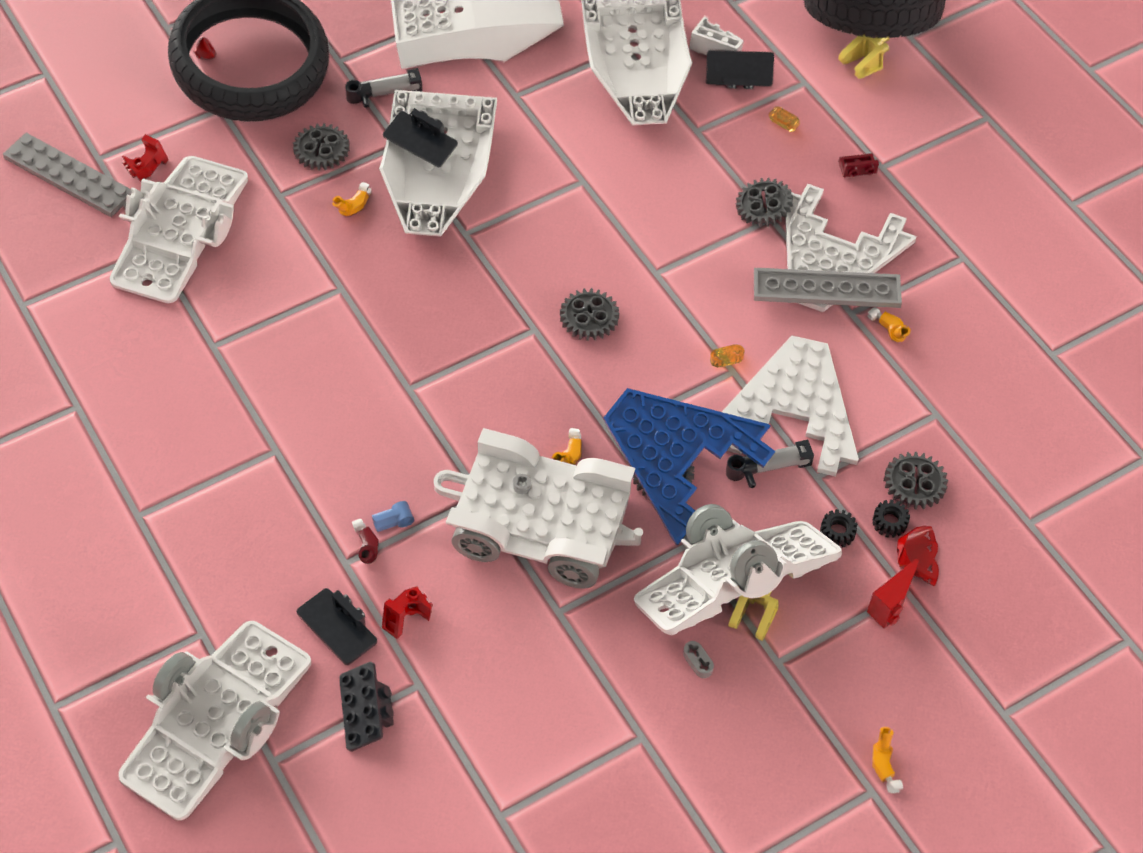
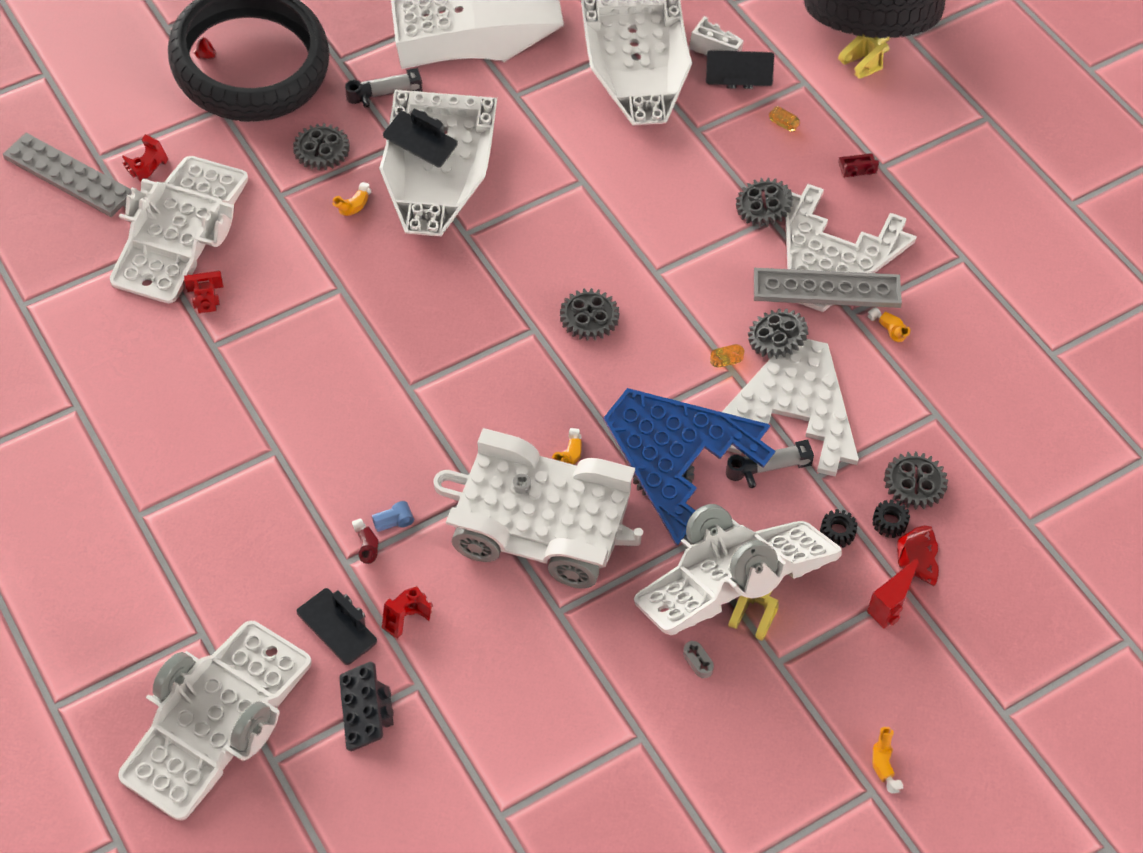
(204, 292): none -> red tile
(778, 333): none -> dark grey gear

